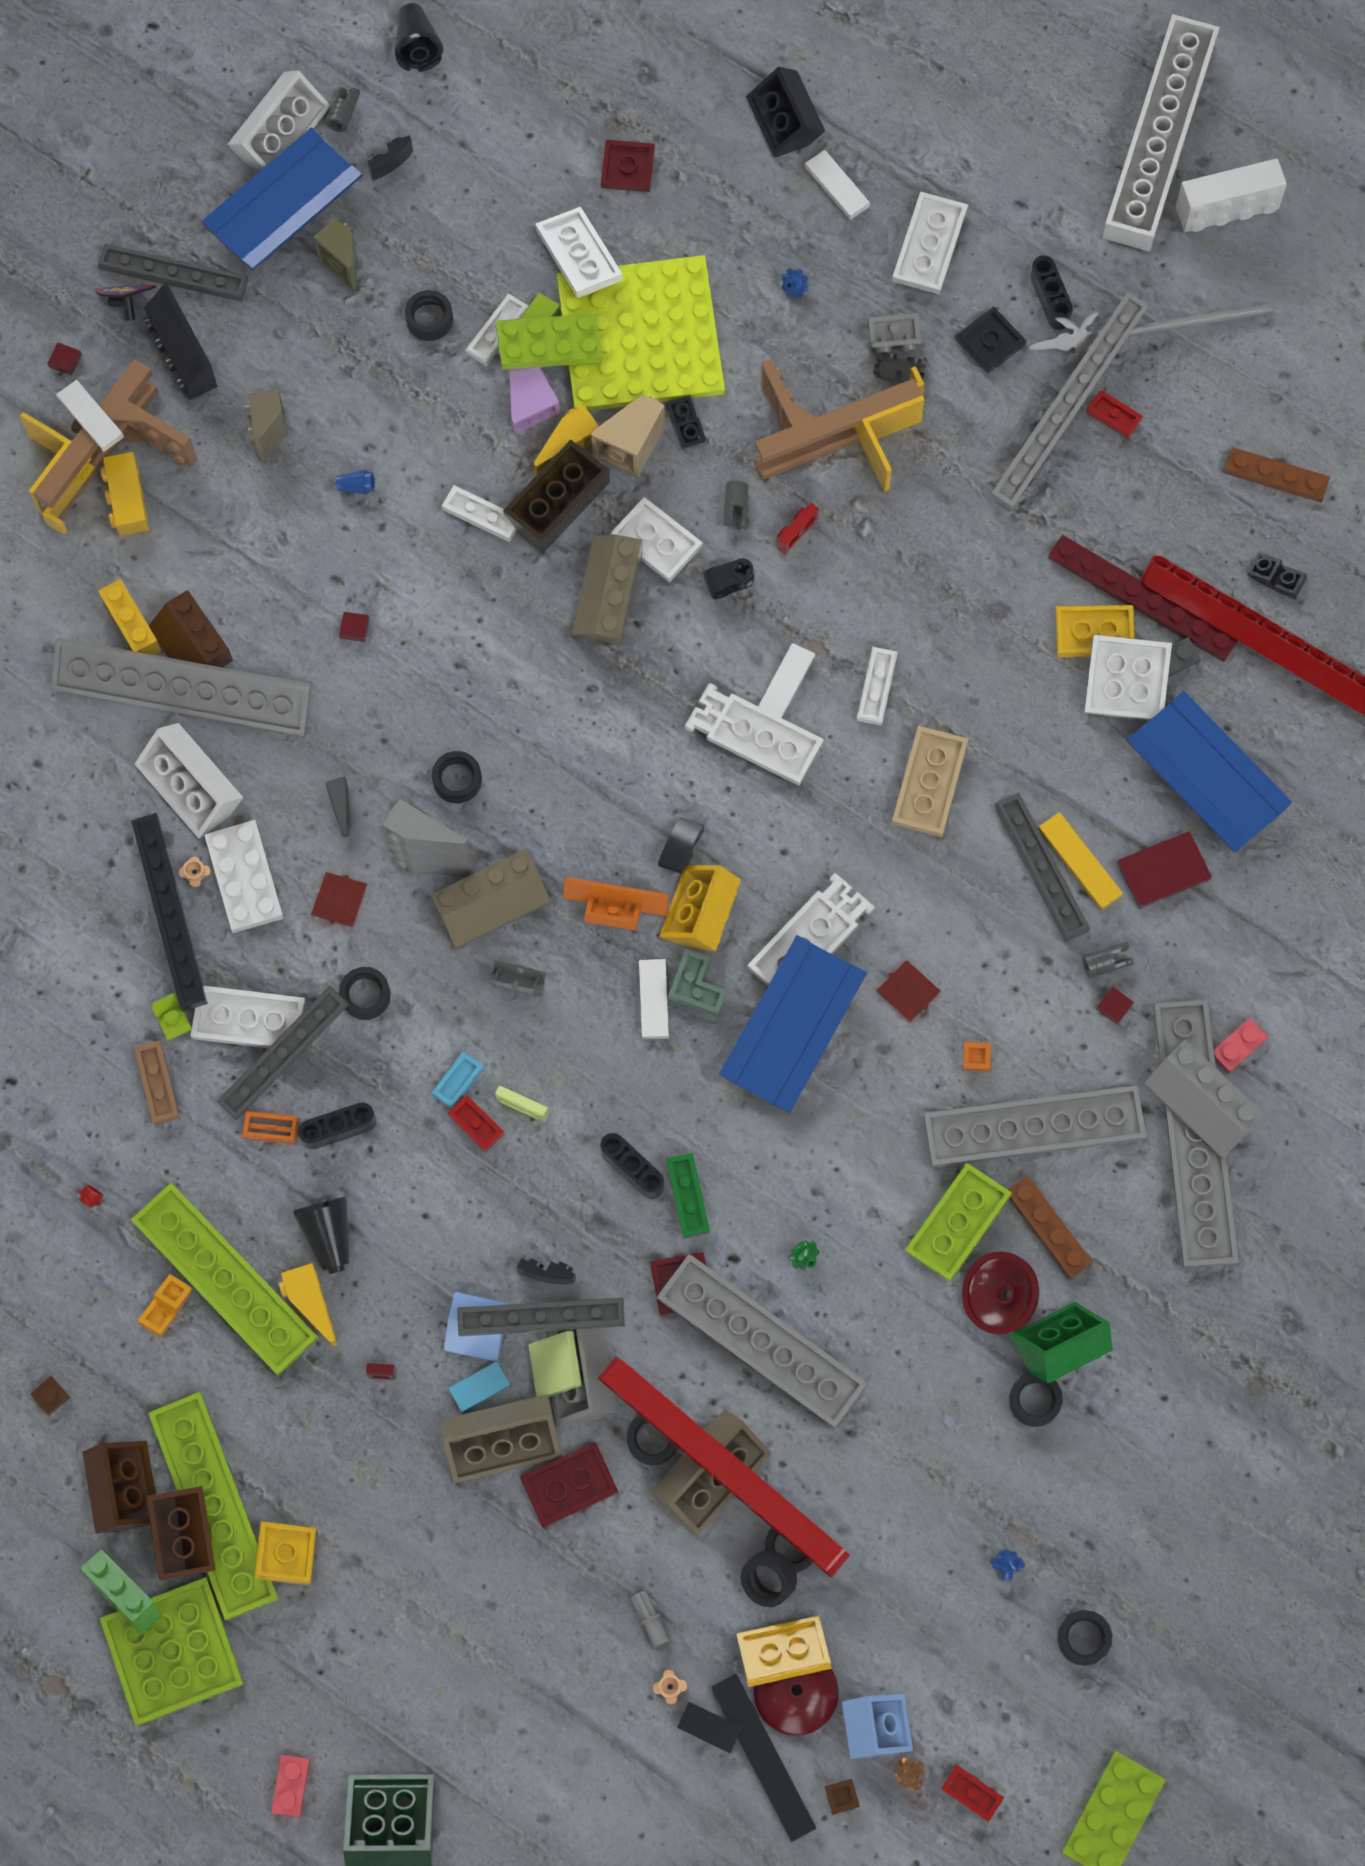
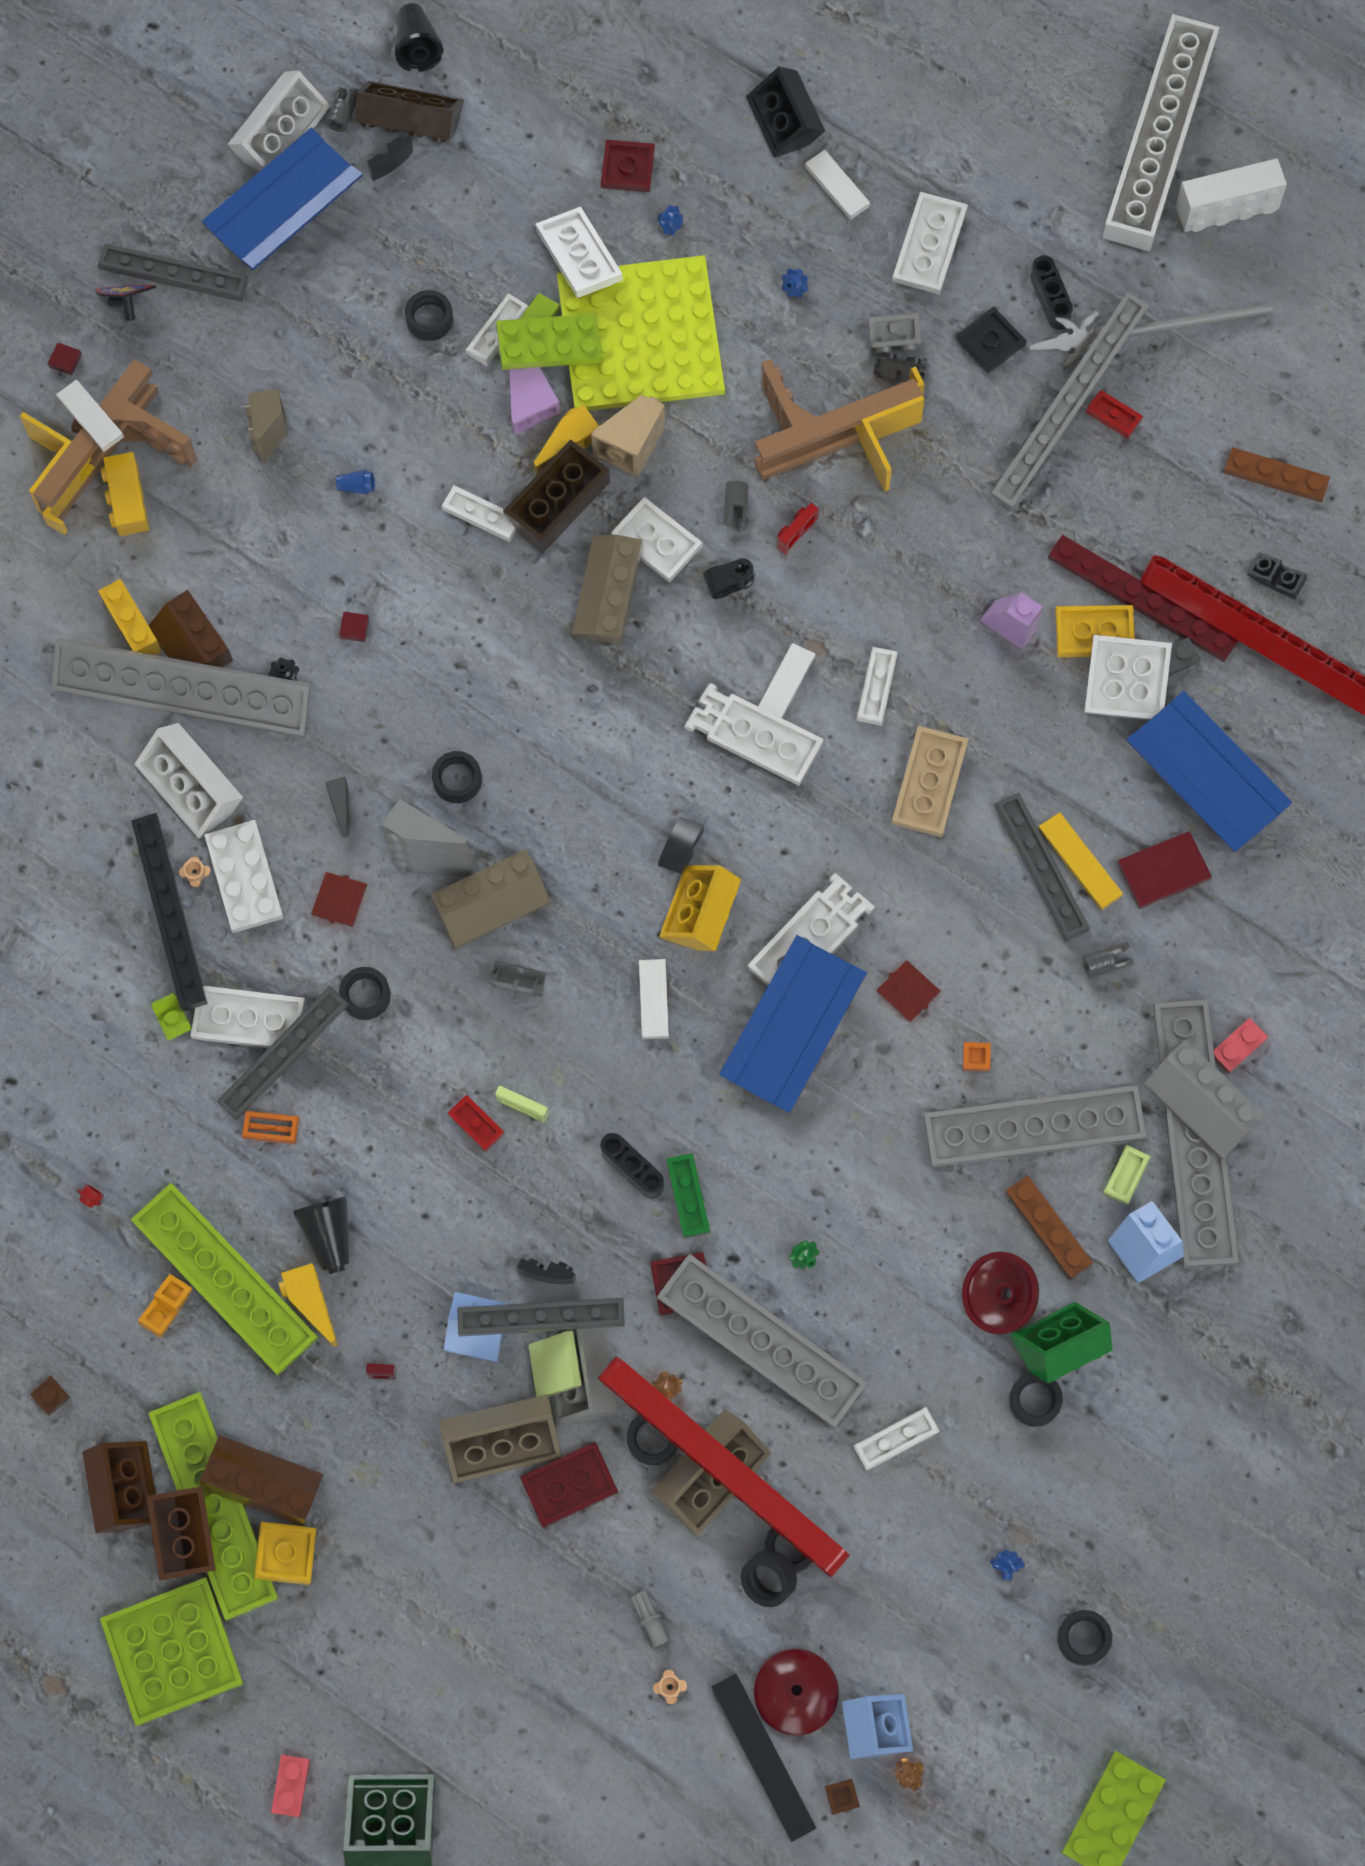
(121, 1592): bright green brick -> none
(156, 1082): medium nougat plate -> none
(179, 344): black slope -> none
(260, 1480): none -> reddish brown slope
(284, 669): none -> black plant
(323, 1124): black beam -> none
(338, 251): olive slope -> none
(408, 111): none -> dark brown slope
(458, 1080): medium azure tile -> none
(479, 1387): medium azure tile -> none
(614, 904): orange bracket -> none
(668, 1384): none -> clear orange plant
(670, 220): none -> blue plant
(685, 422): black slope -> none
(691, 990): sand green plate -> none
(709, 1727): black slope -> none
(783, 1651): yellow tile -> none
(896, 1439): none -> white tile
(958, 1222): lime plate -> none
(972, 1793): red plate -> none
(1014, 618): none -> lavender slope
(1114, 1005): dark red tile -> none
(1126, 1175): none -> yellowish green tile
(1146, 1242): none -> light blue slope

